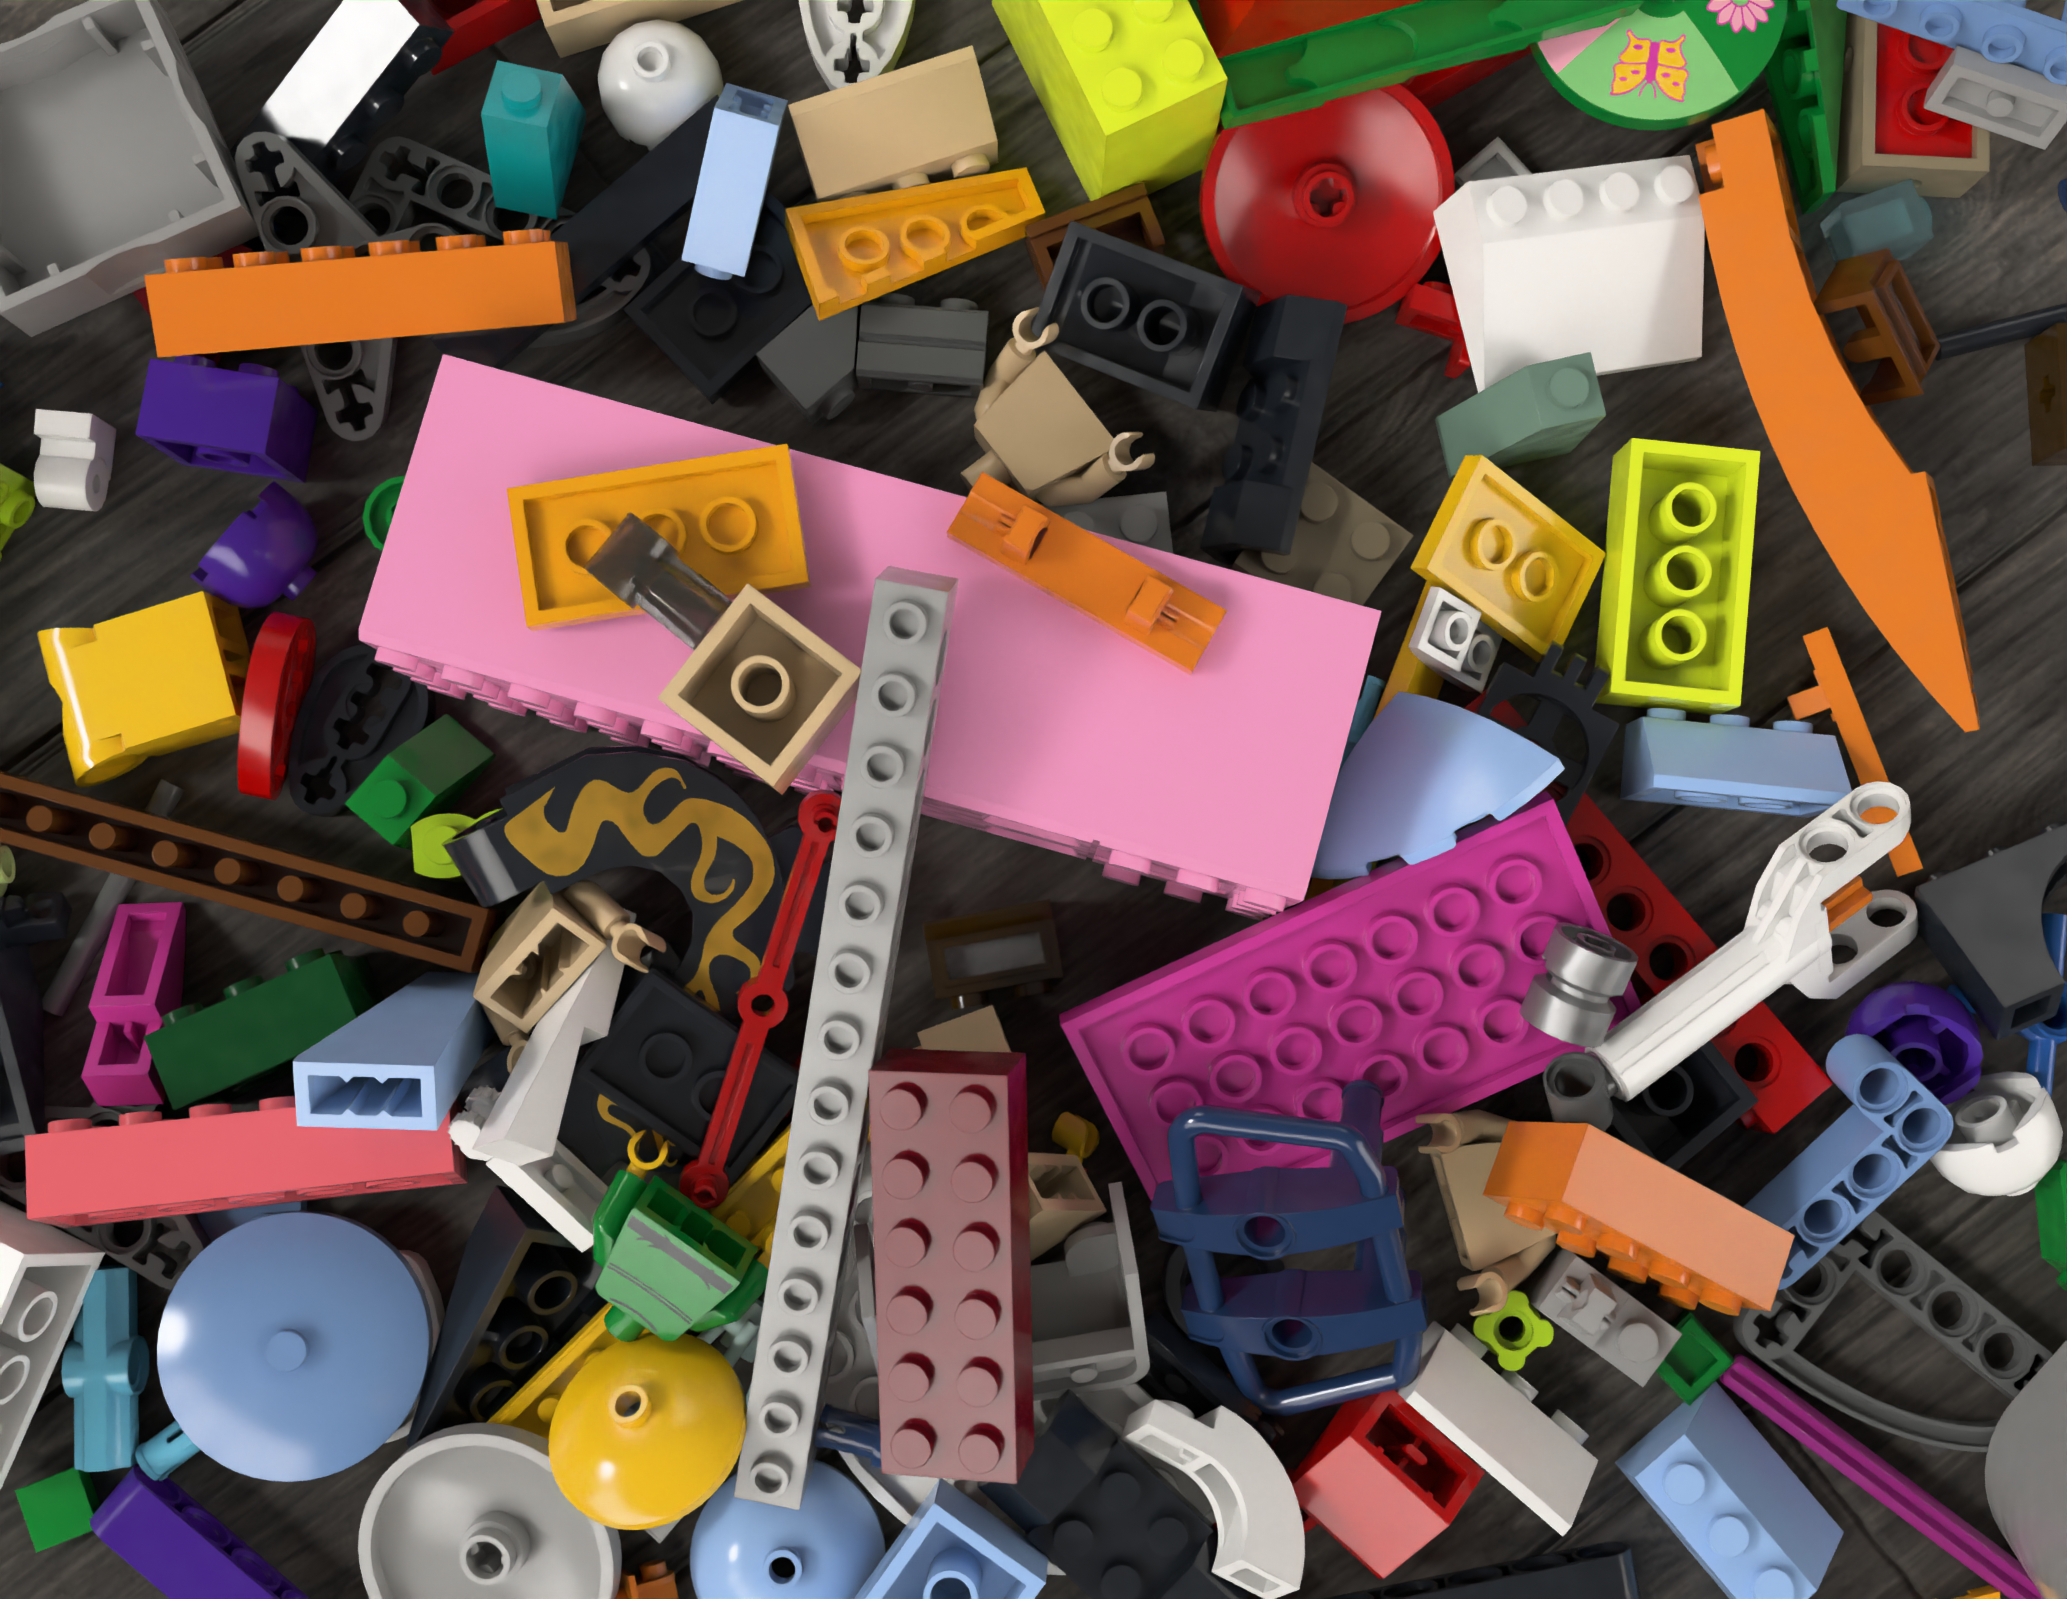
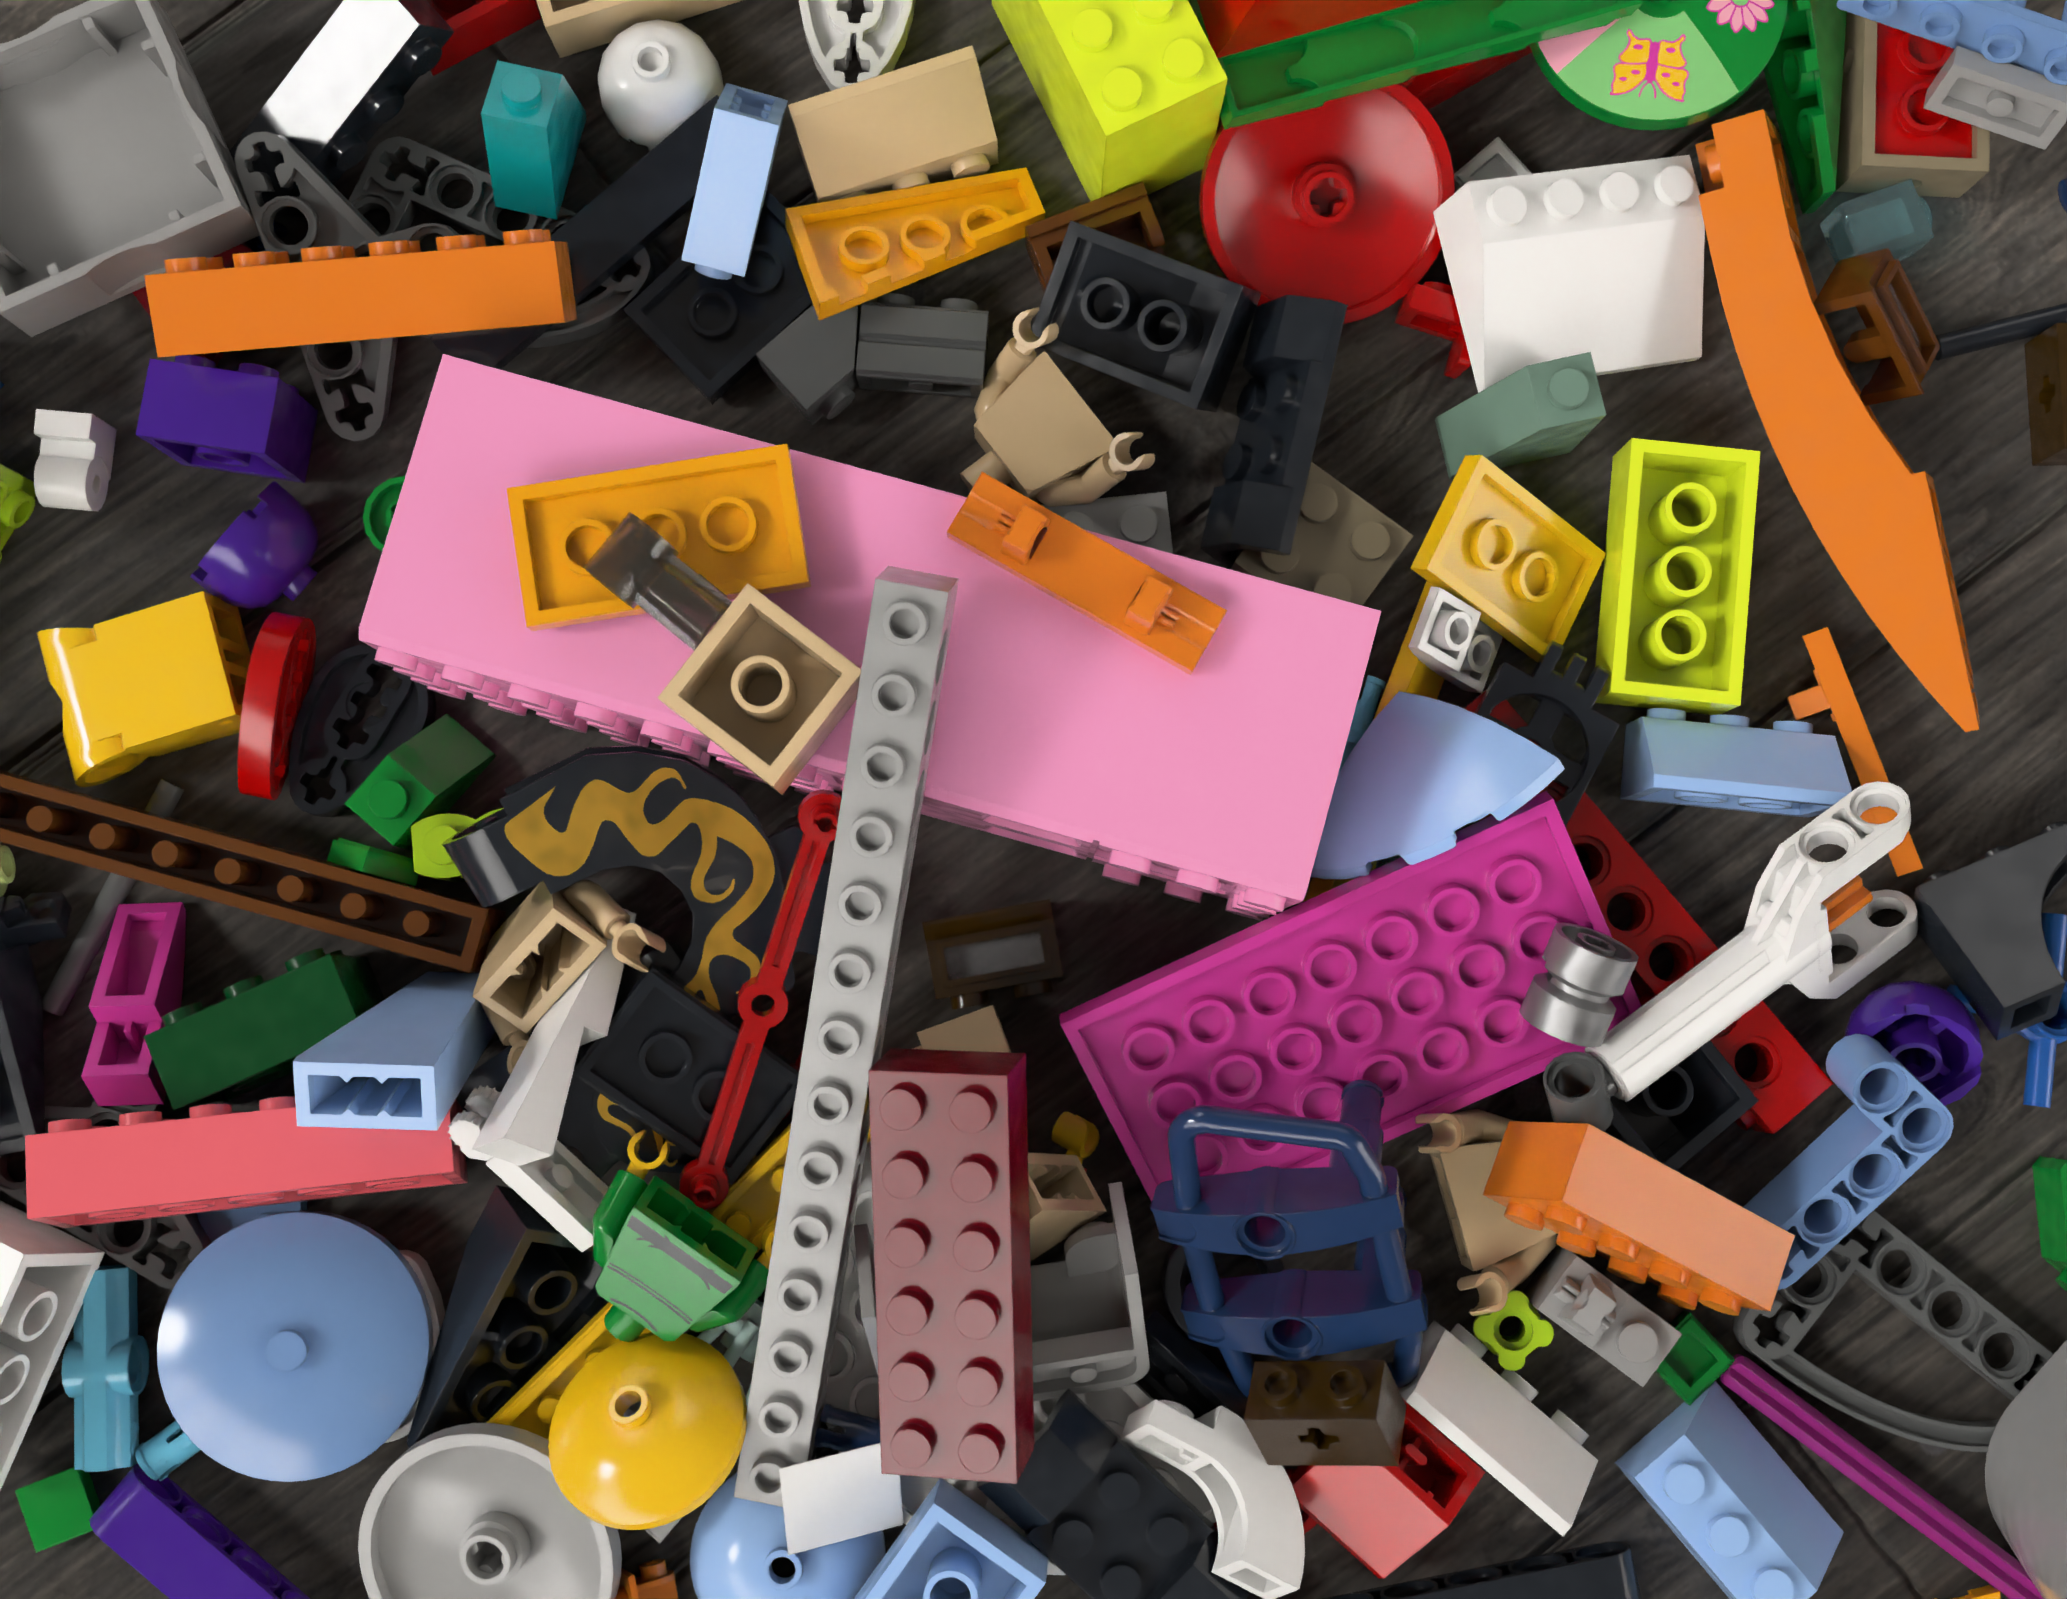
(373, 861): none -> green tile
(838, 1499): none -> white sticker
(1326, 1413): none -> dark brown brick
(2001, 1136): white cylinder -> none

